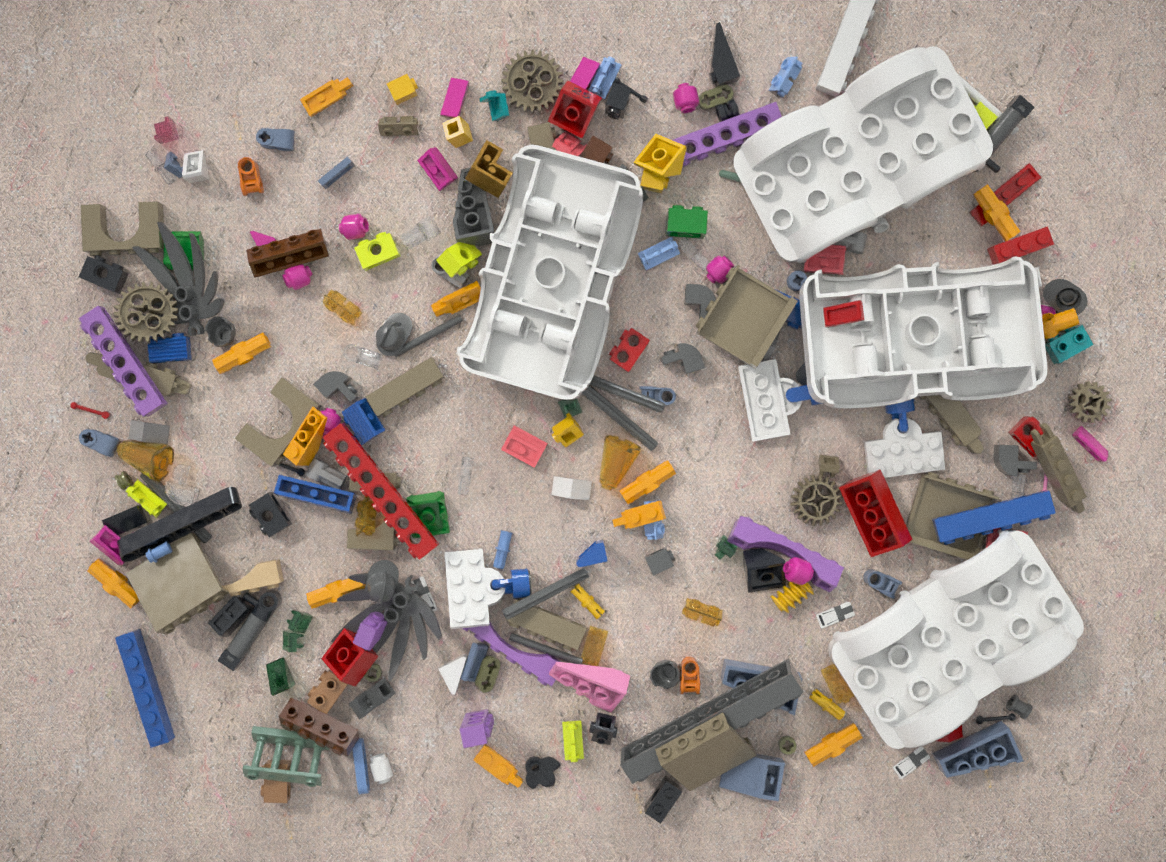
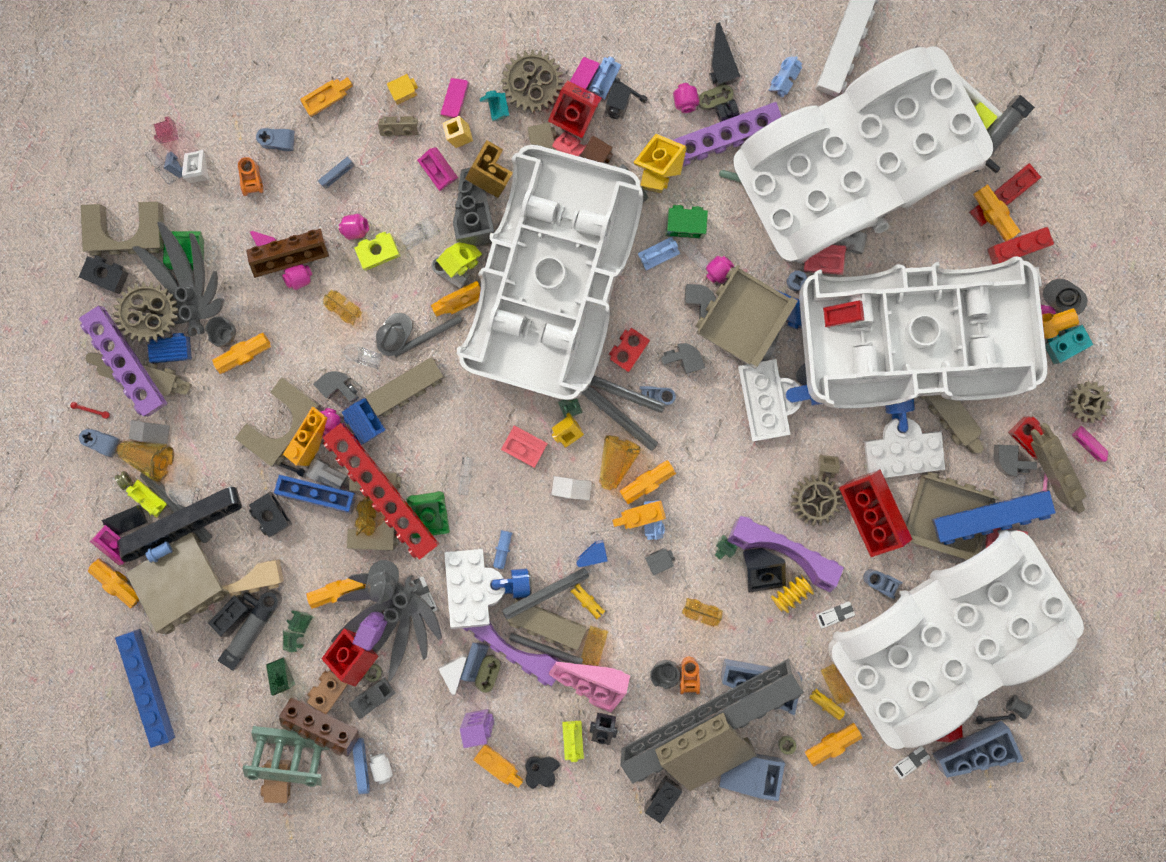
(798, 571): dark pink head -> none

